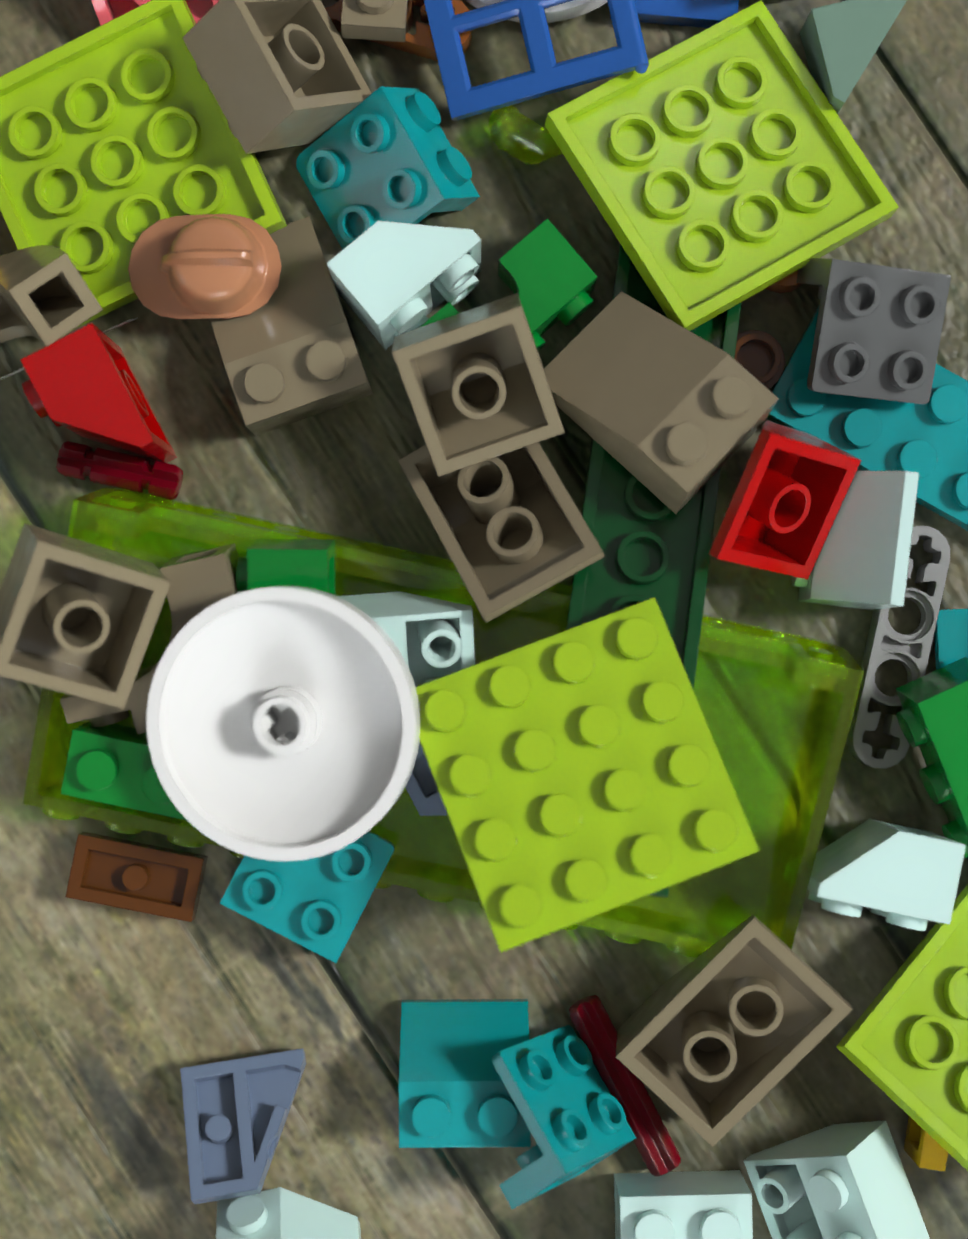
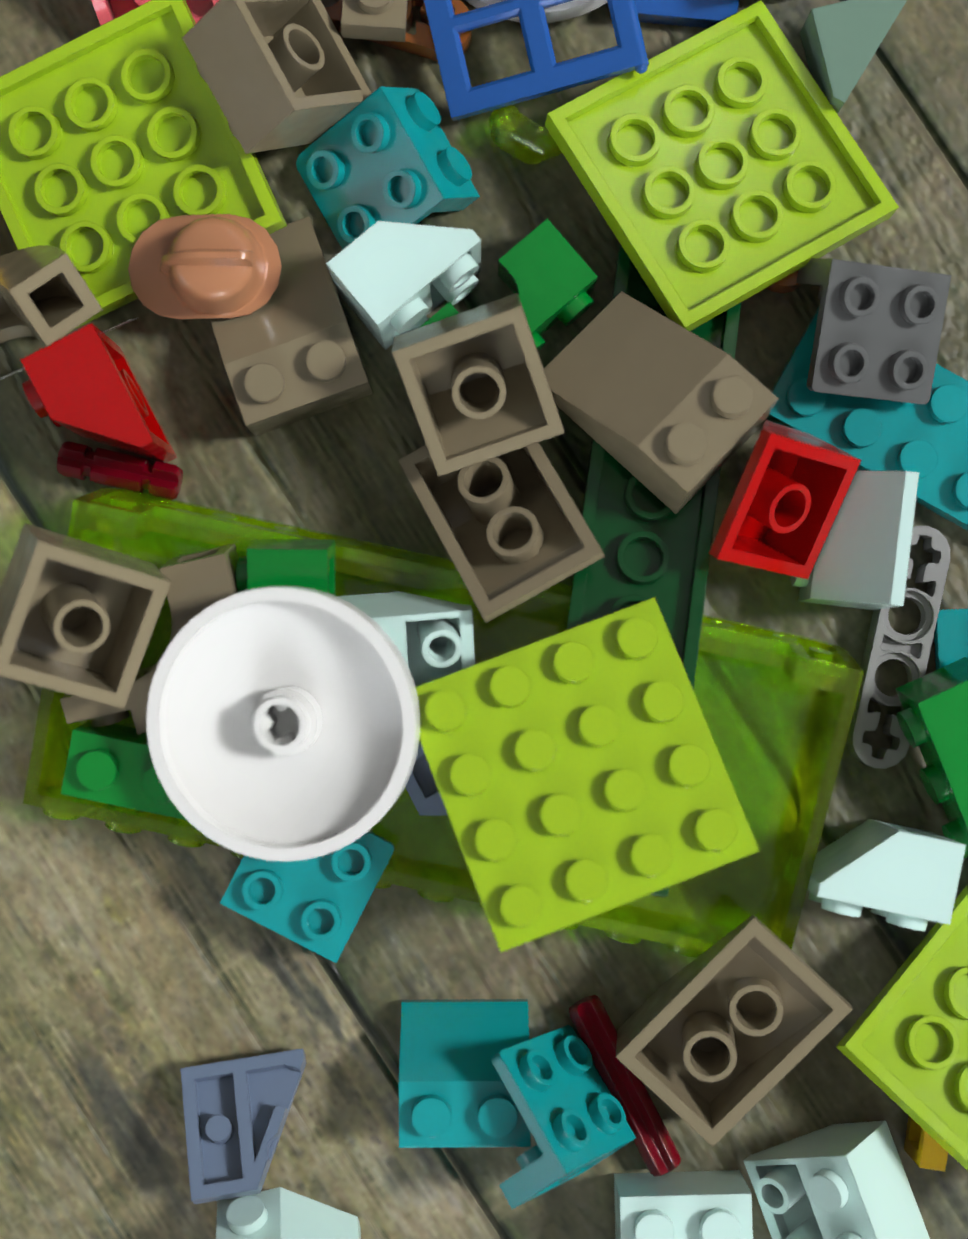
(136, 876): reddish brown plate -> none
(760, 356): reddish brown plate -> none

